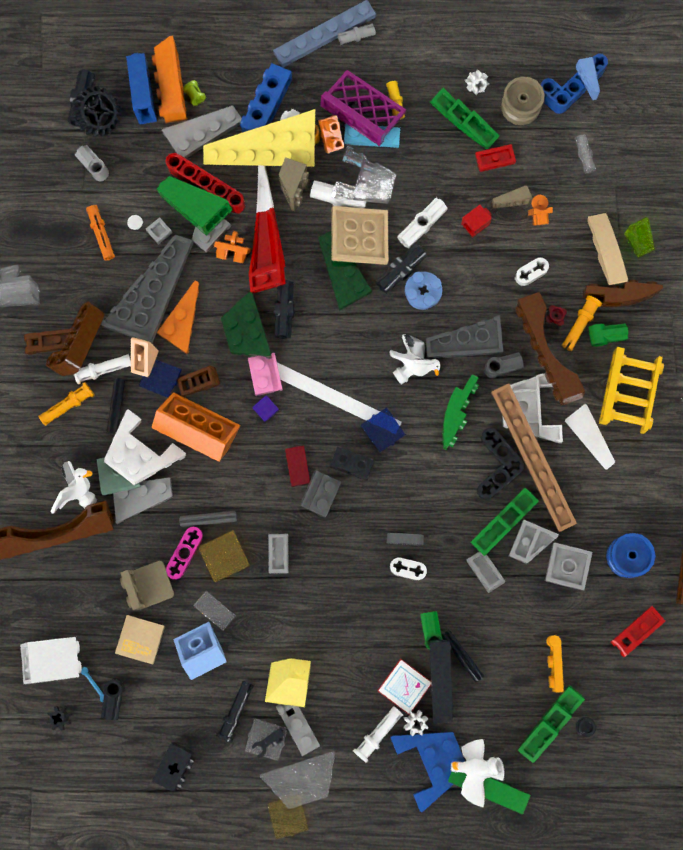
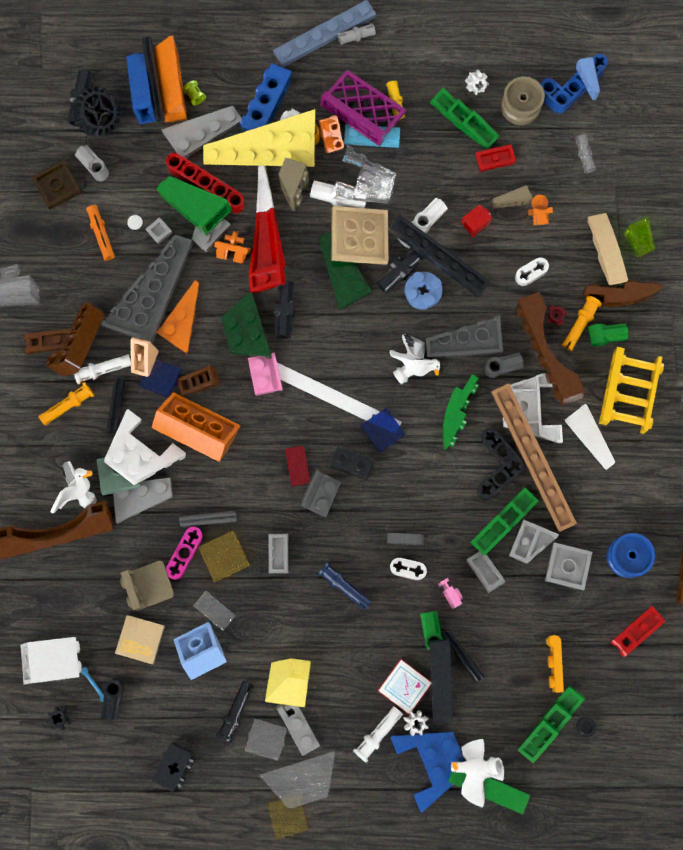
(56, 184): none -> dark brown plate
(153, 79): none -> black axle
(265, 408): dark purple tile -> none
(274, 739): black plate -> none
(336, 580): none -> dark blue pin
(438, 255): none -> black plate
(452, 595): none -> bright pink plate

